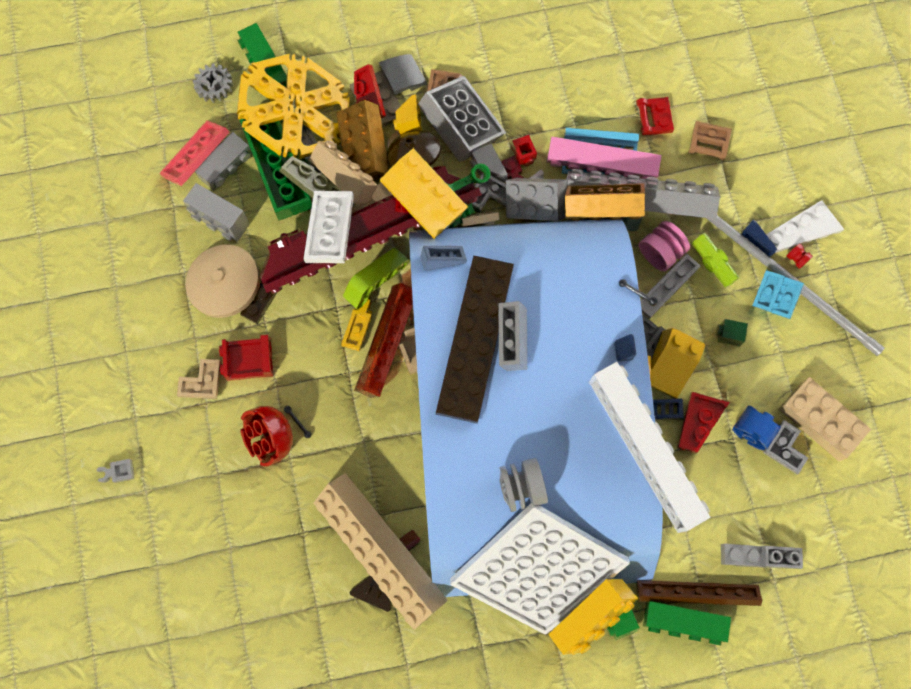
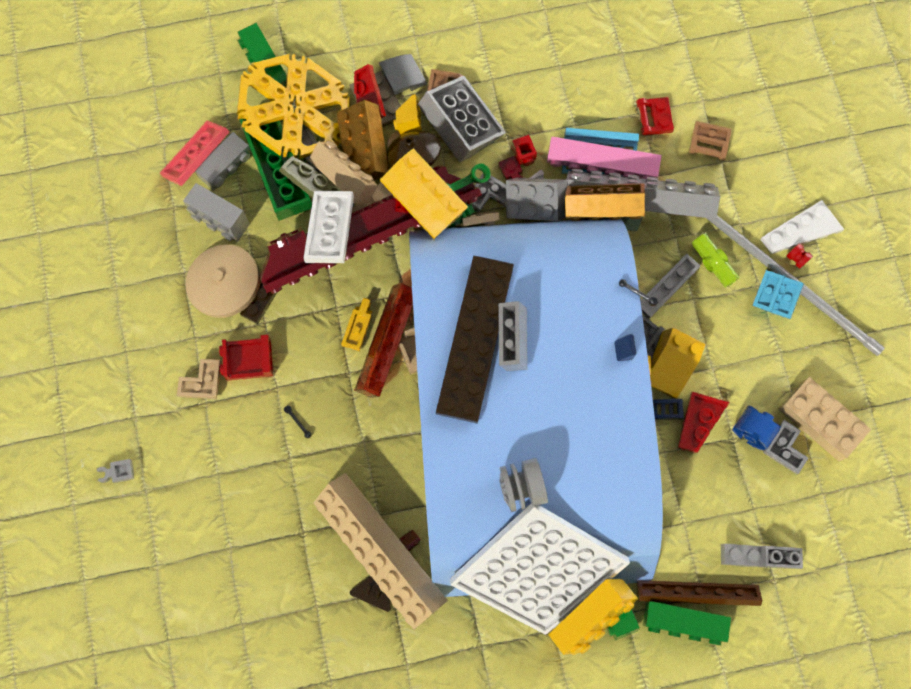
(213, 83): light grey gear -> none
(276, 434): red cylinder -> none
(374, 276): lime beam -> none
(435, 256): sand blue slope -> none
(489, 157): light grey slope -> none
(649, 448): white brick -> none
(664, 246): bright pink wheel -> none
(732, 332): dark green brick -> none
(757, 236): dark blue slope -> none

